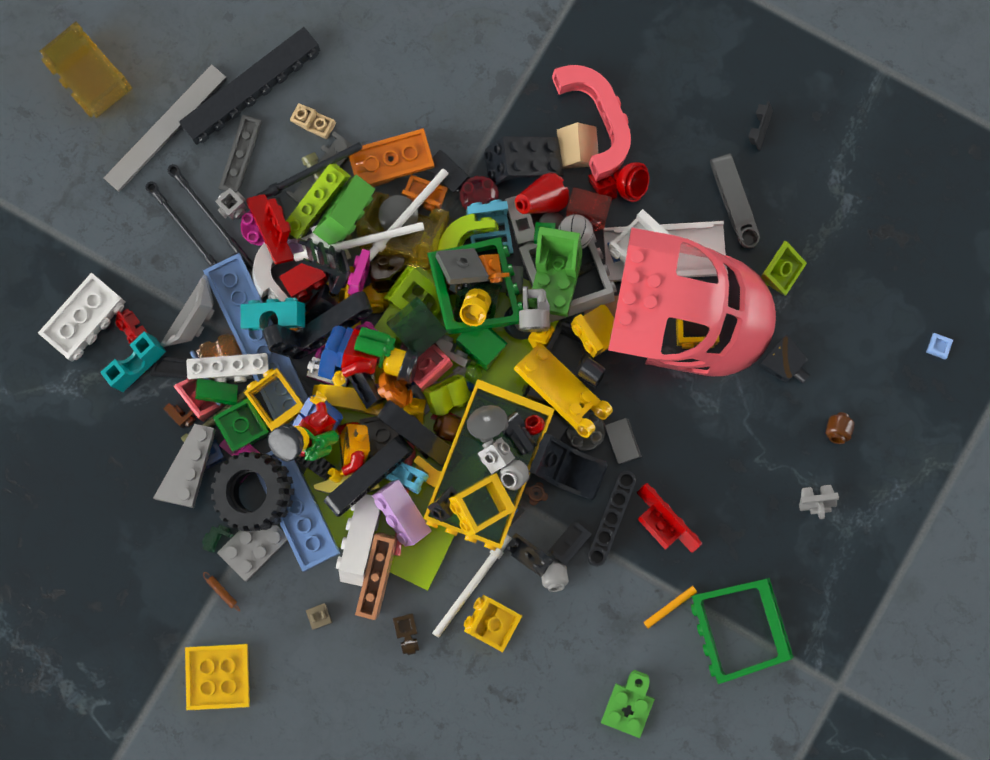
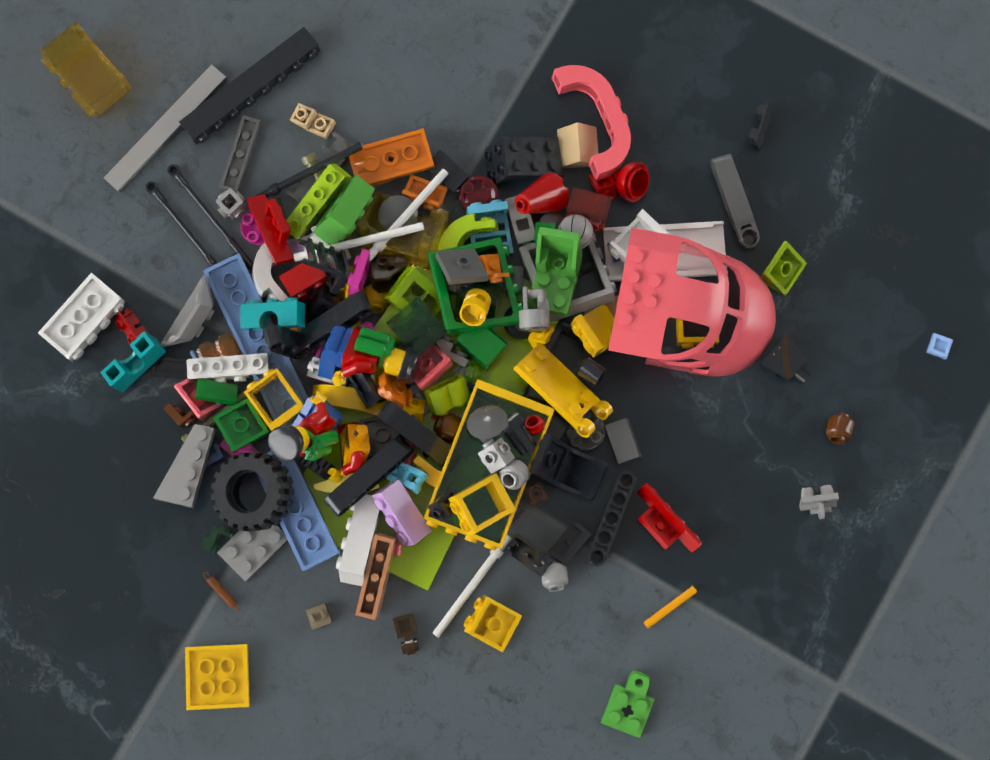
(775, 622): green windscreen -> none

